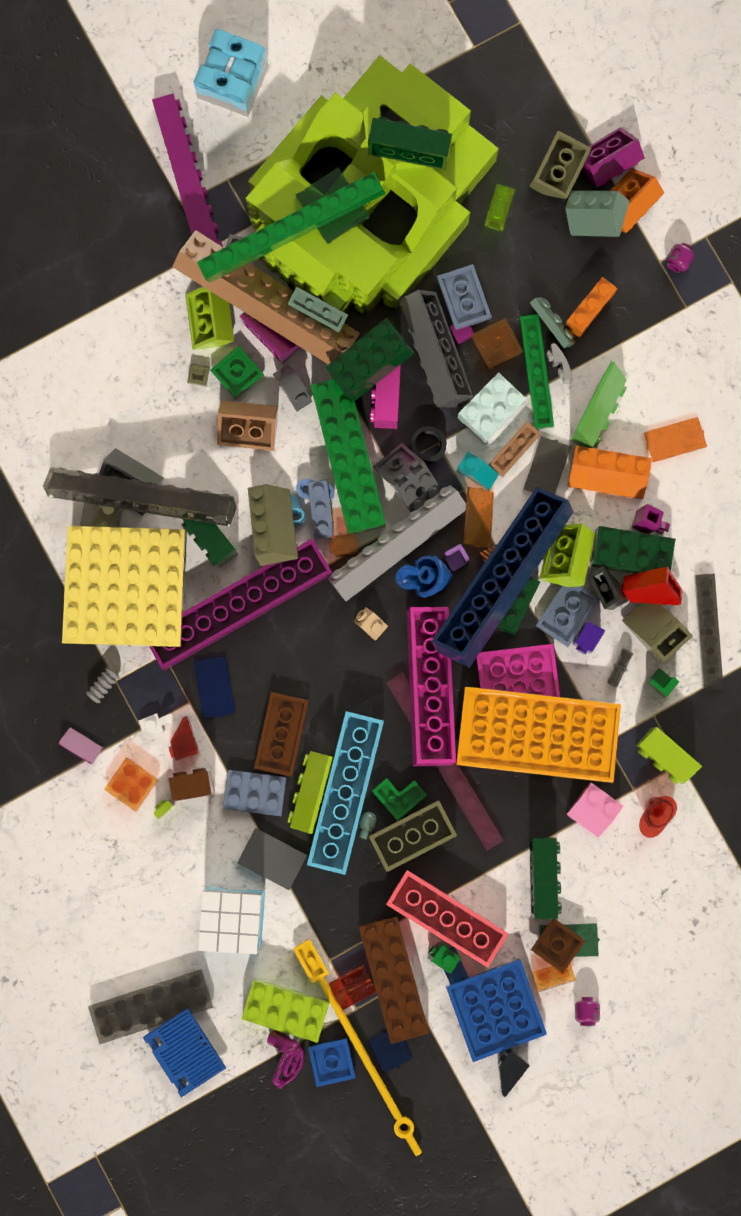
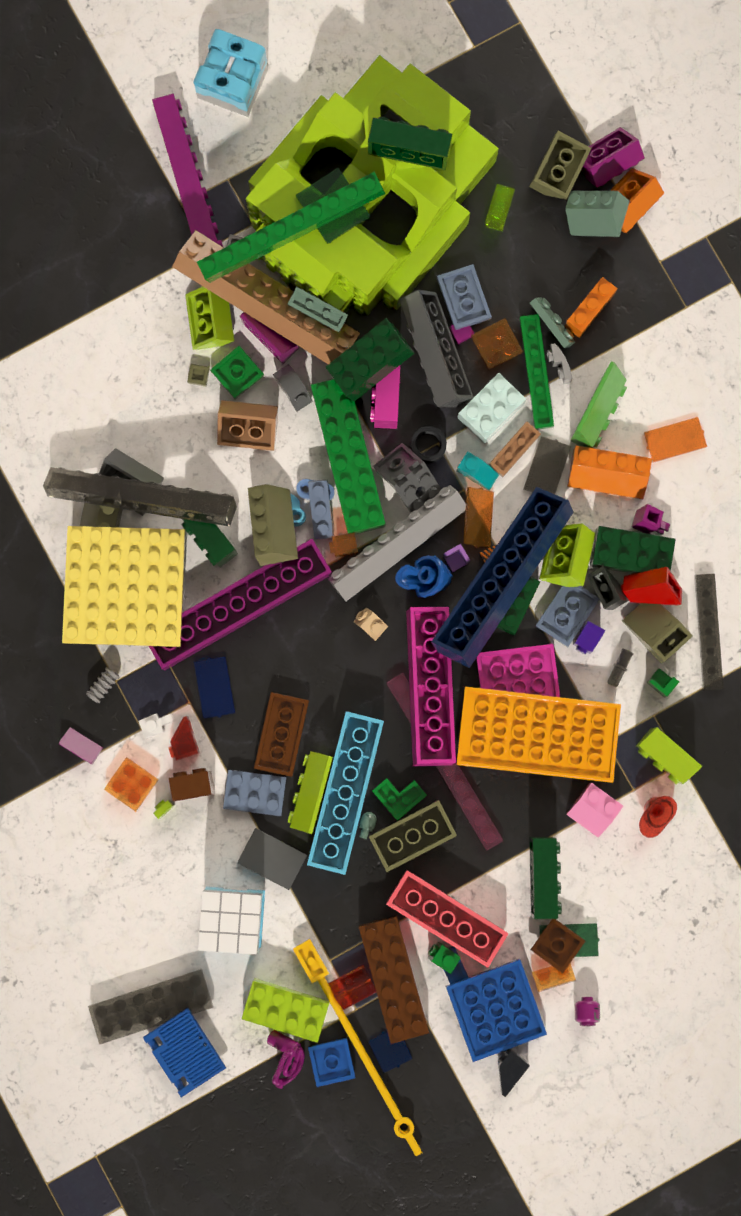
(680, 257): magenta head -> none

